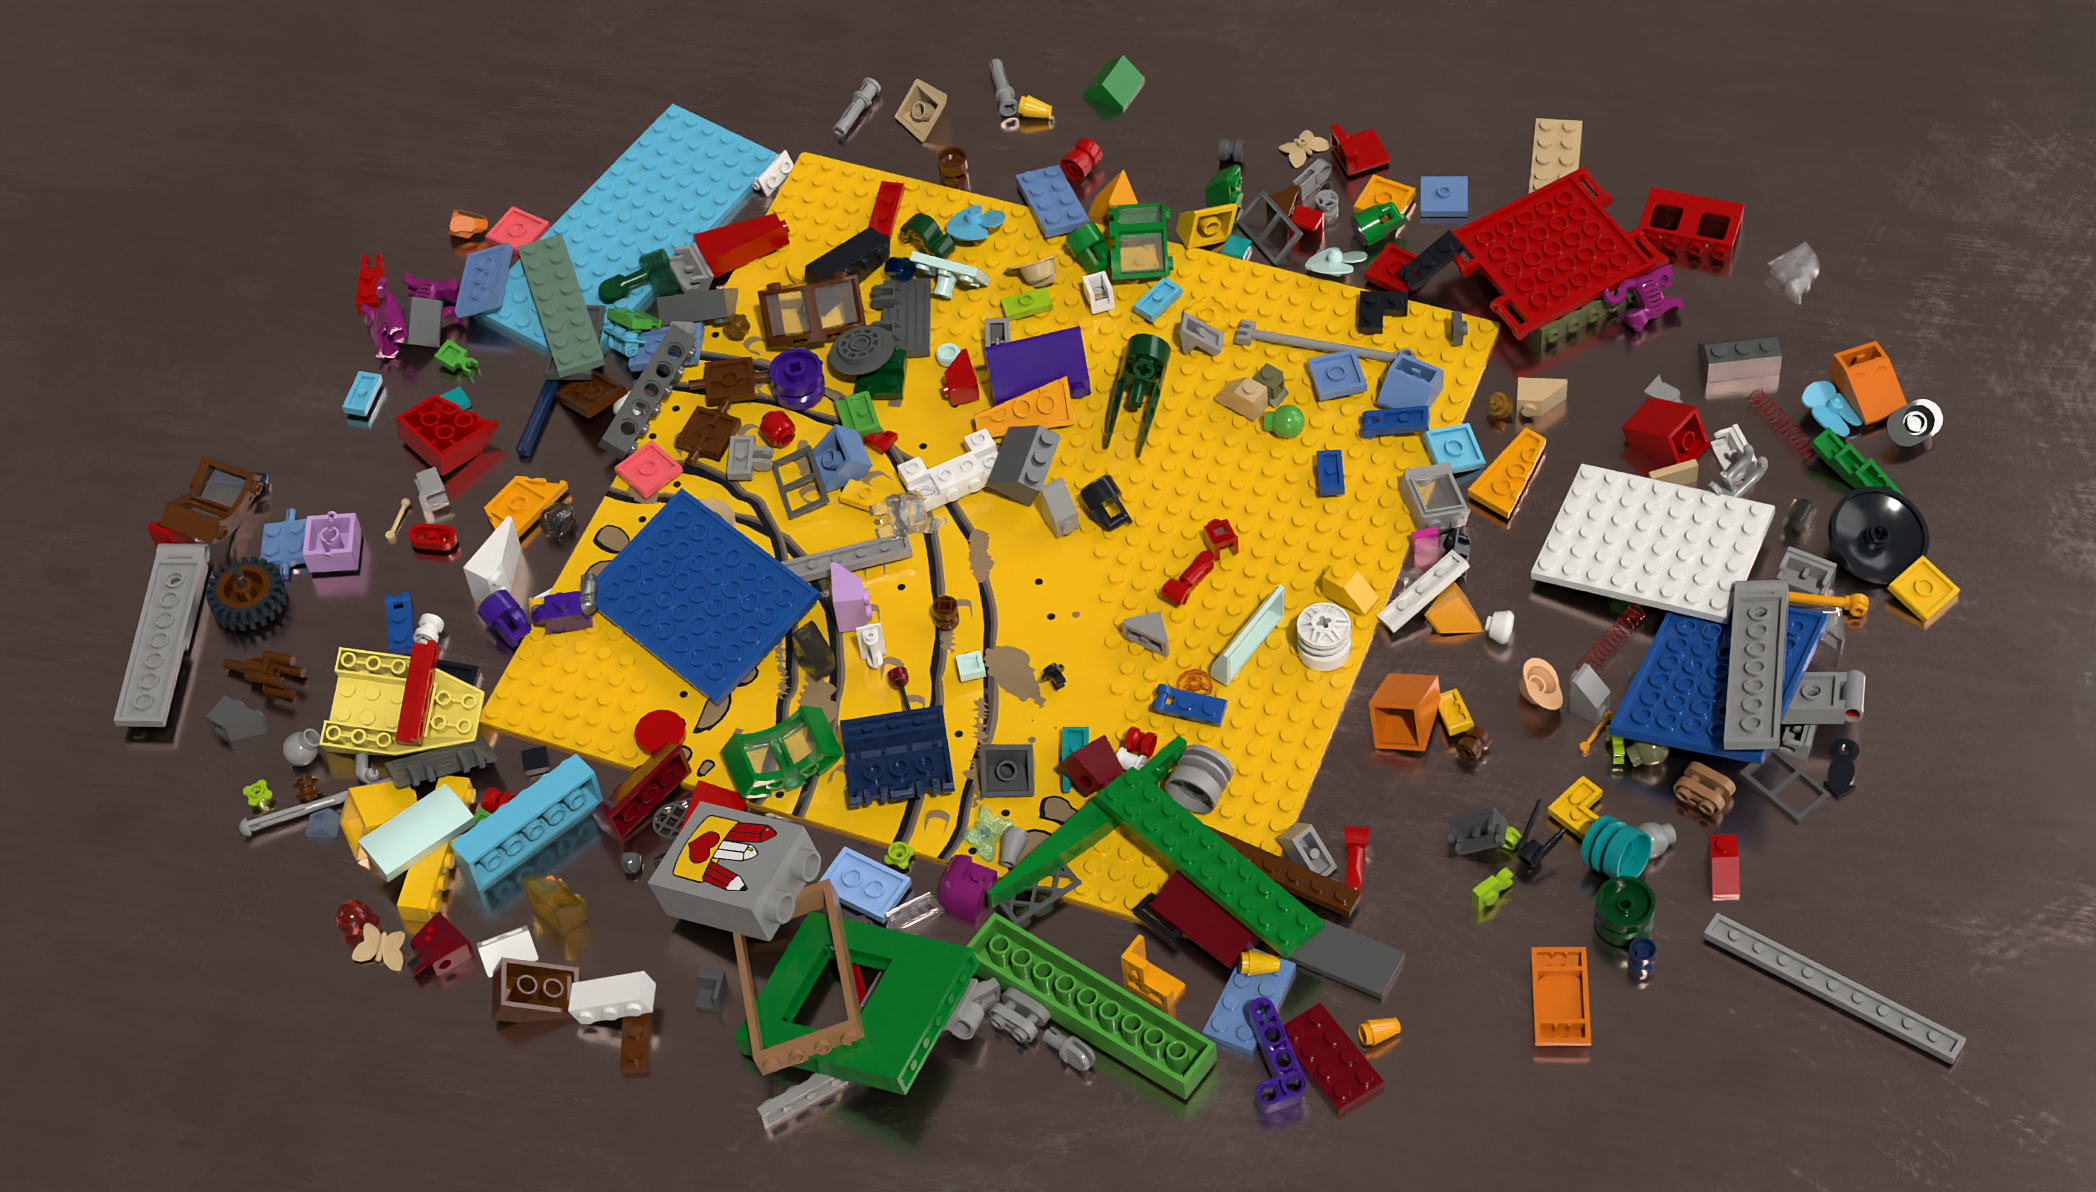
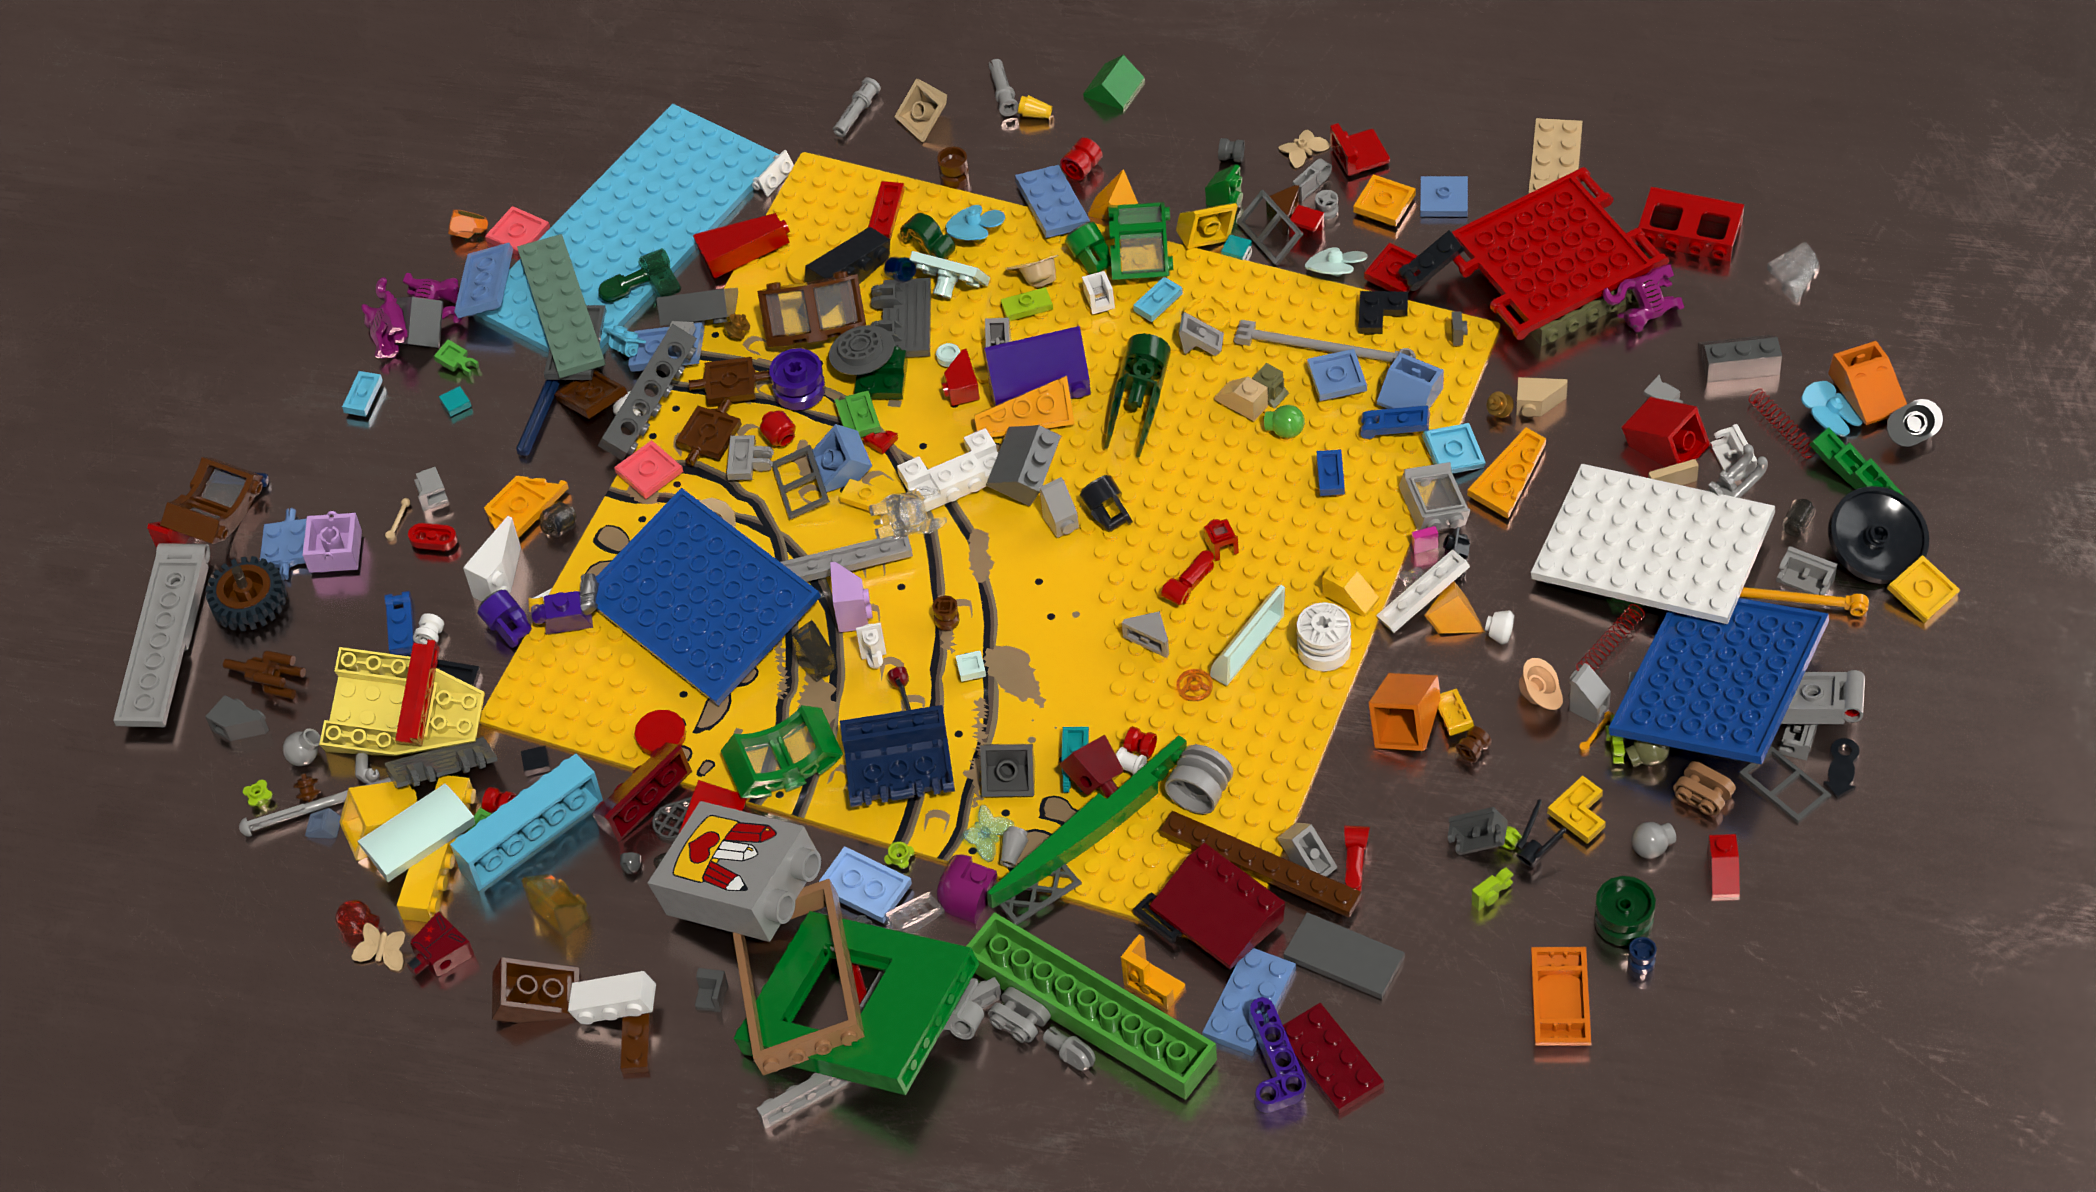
(367, 282): red hinge -> none
(444, 433): red wedge -> none
(512, 944): white panel -> none
(634, 320): bright green plate -> none
(691, 269): light grey hinge -> none
(1054, 673): black plate -> none
(1189, 705): blue plate -> none
(1210, 862): green plate -> none
(1258, 963): yellow cone -> none
(1368, 226): green piece -> none
(1377, 1030): light orange cone -> none
(1615, 848): teal wheel -> none
(1756, 665): light grey hinge -> none
(1834, 633): clear slope -> none
(1835, 988): light grey plate -> none

